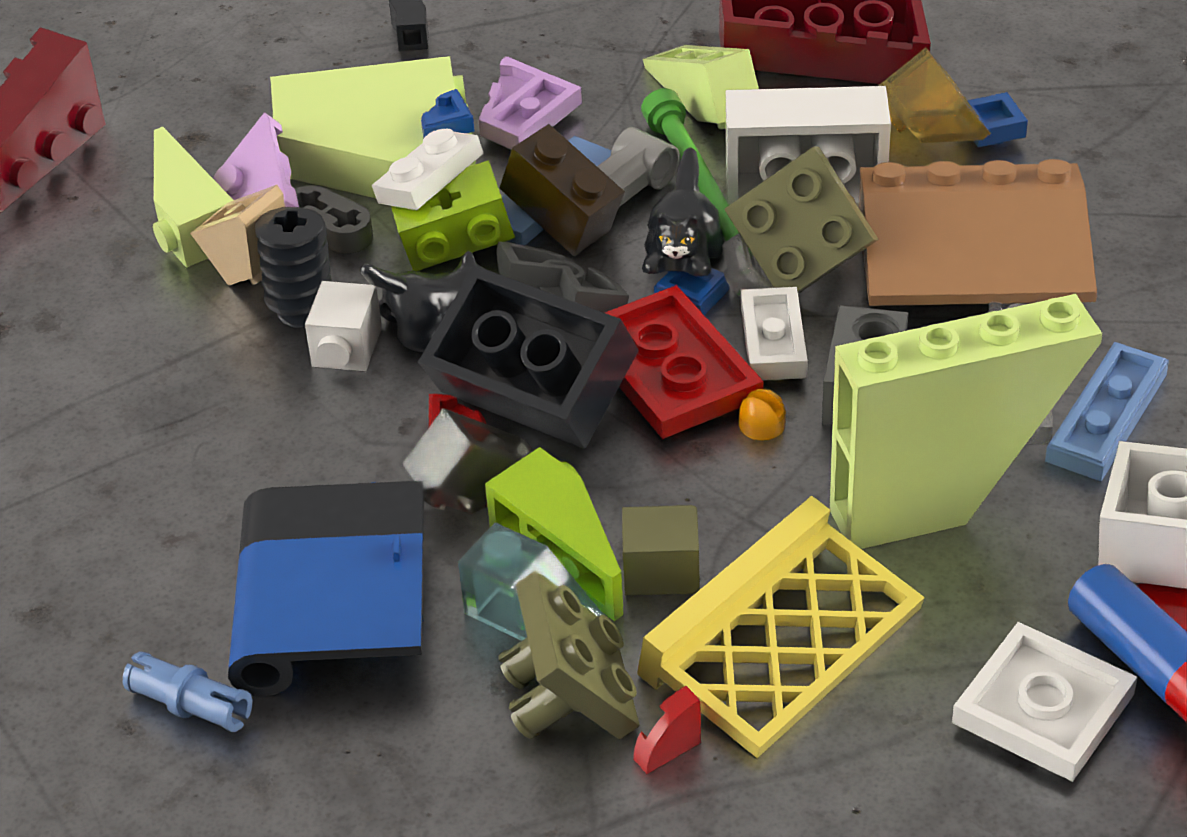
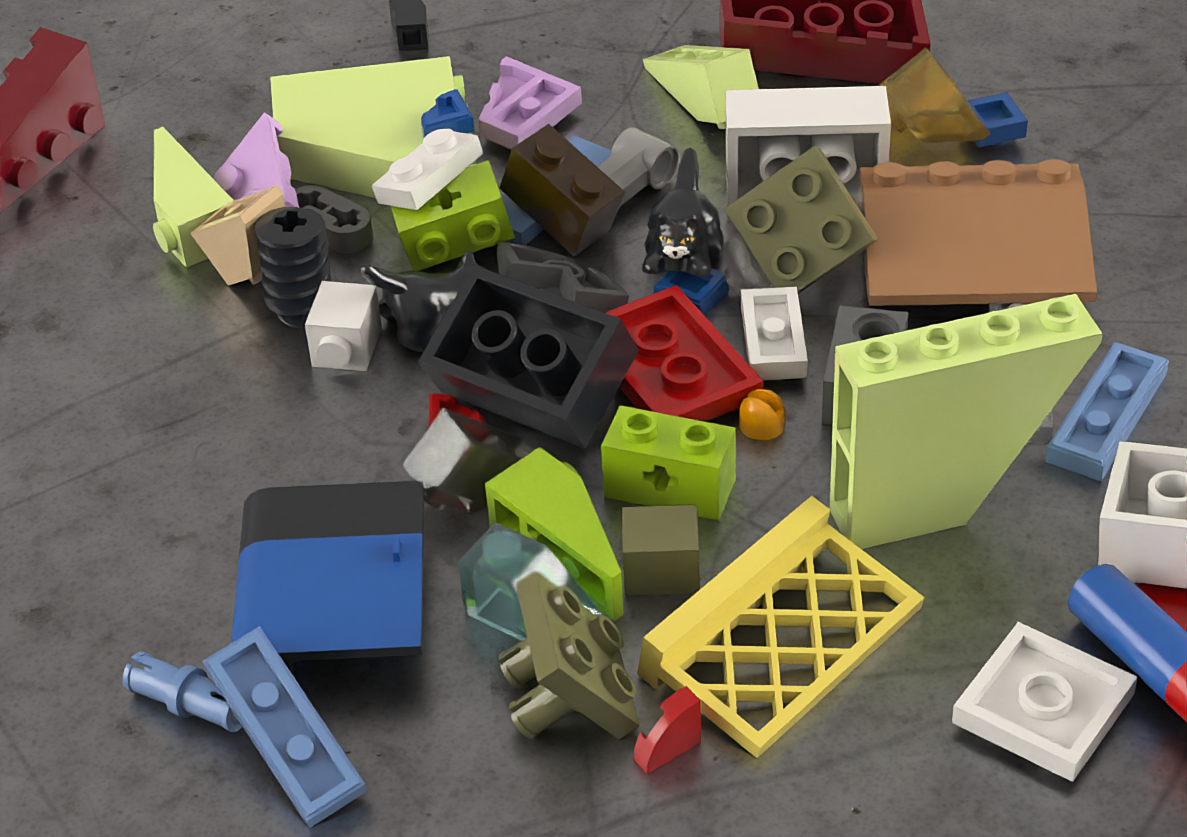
(284, 727): none -> medium blue tile
(666, 116): bright green piece -> none
(669, 461): none -> lime brick

